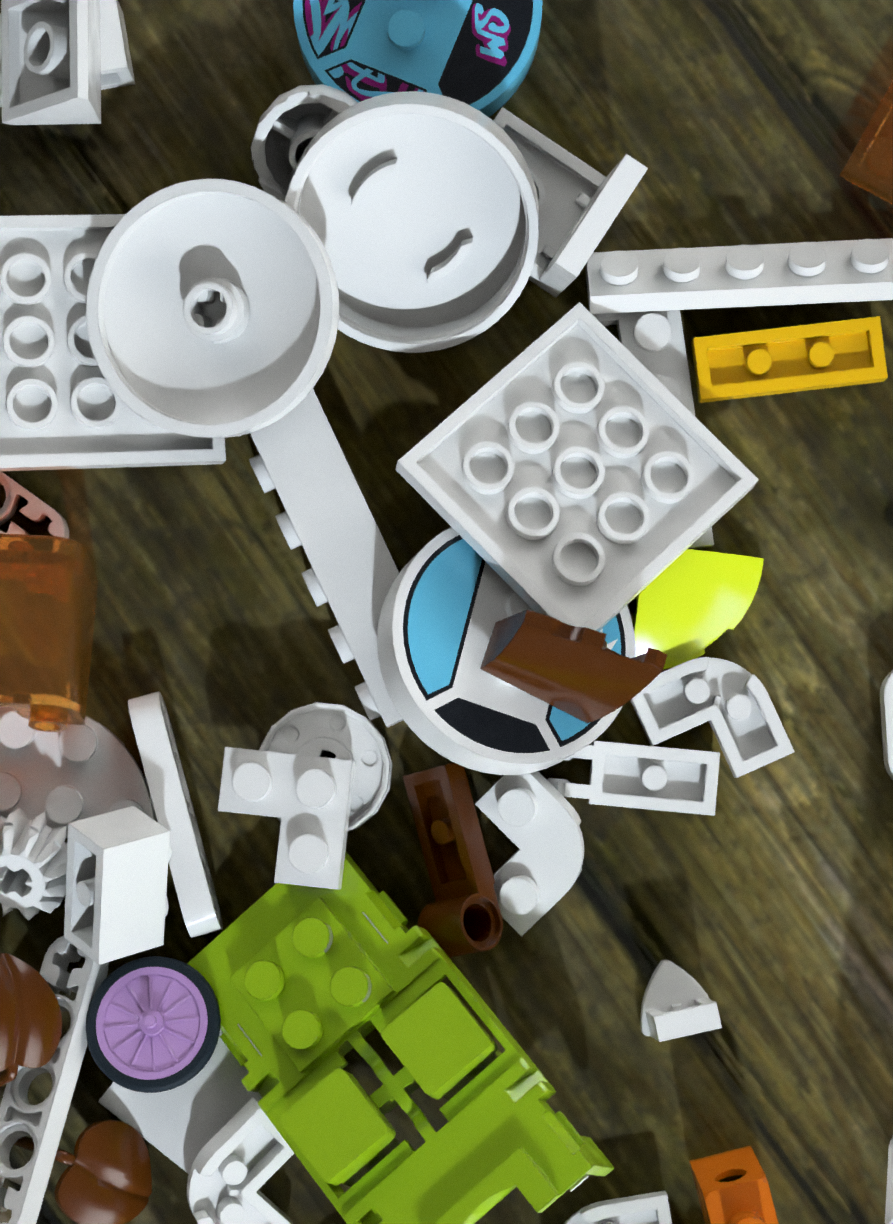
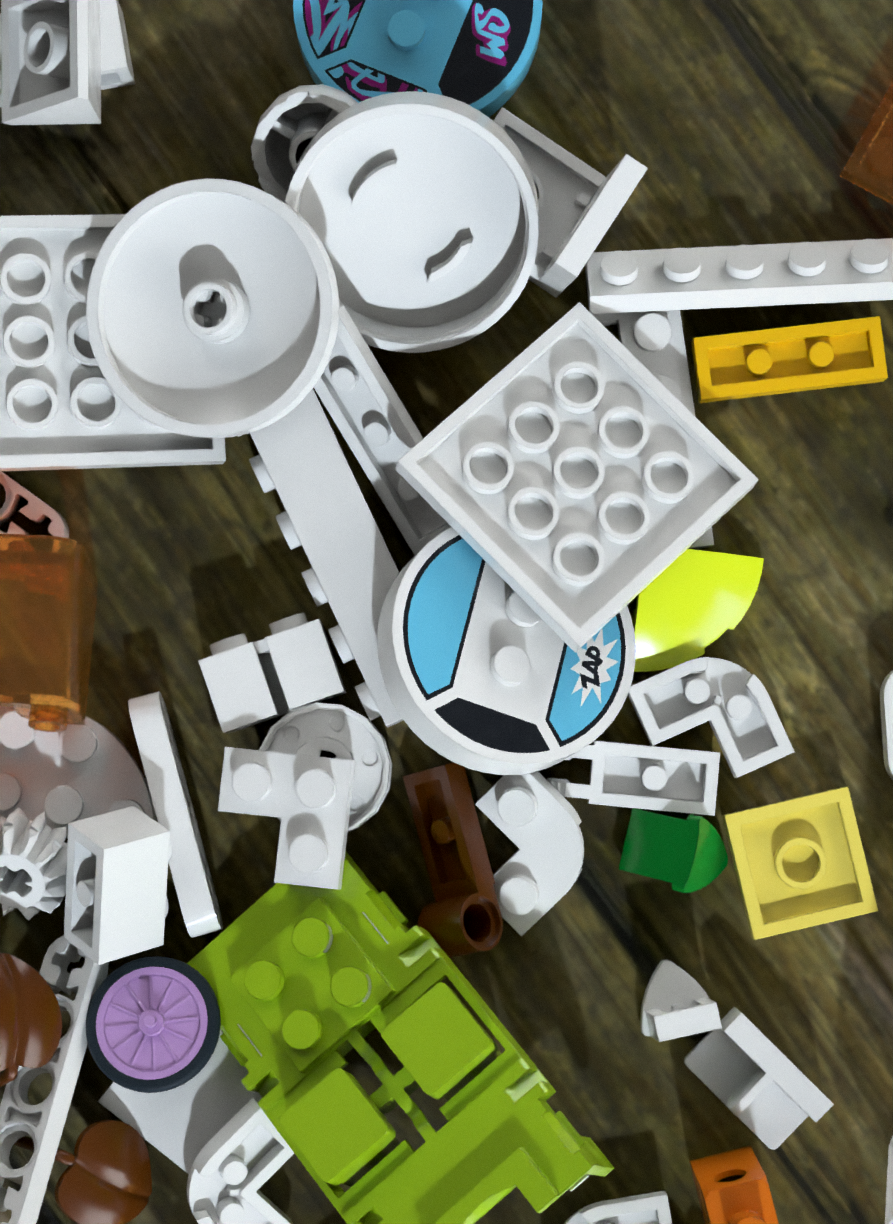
(271, 675): none -> white piece
(376, 430): none -> white plate
(567, 665): reddish brown slope -> none
(673, 850): none -> green tile
(755, 1080): none -> white panel
(800, 863): none -> light yellow plate

